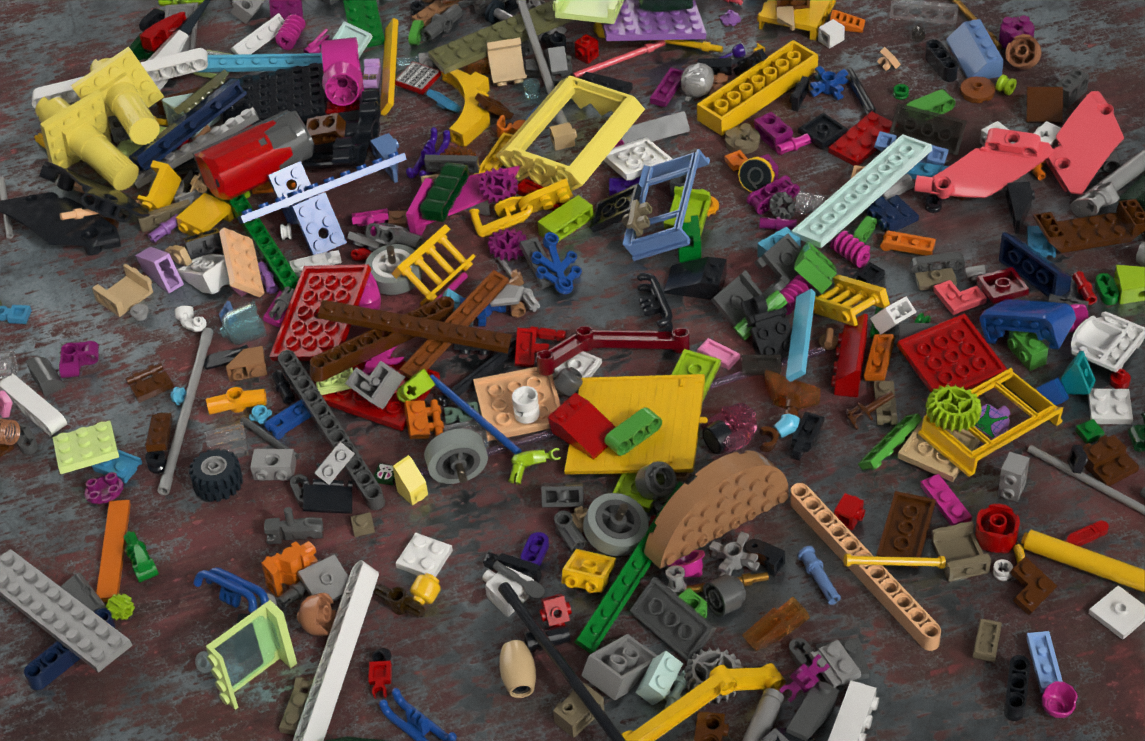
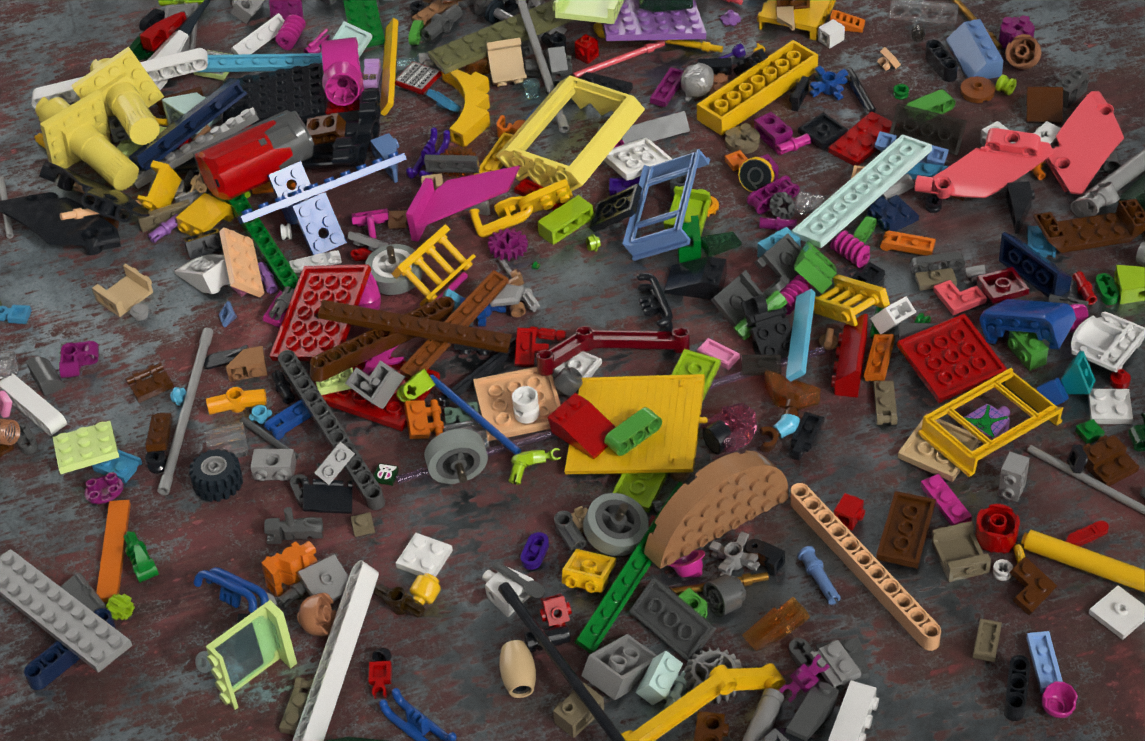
(160, 268): lavender slope -> none
(179, 255): tan plate -> none
(185, 316): white arm -> none
(201, 93): olive plate -> none
(242, 324): clear light blue cylinder -> none
(394, 234): dark grey connector -> none
(409, 481): light yellow slope -> none
(444, 192): dark green brick -> none
(493, 106): reddish brown plate -> none
(498, 185): magenta gear -> none
(522, 566): black hinge -> none
(530, 246): dark grey plate -> none
(562, 284): blue plant -> none
(563, 136): tan brick -> none
(563, 494): dark grey brick -> none
(593, 242): none -> lime plate
(637, 217): dark tan hips -> none
(652, 488): dark grey piece -> none
(676, 579): light grey bush -> none
(715, 244): none -> clear green slope
(866, 410): reddish brown piece -> none
(889, 442): bright green plate -> none
(940, 562): yellow bar -> none
(953, 408): lime gear -> none

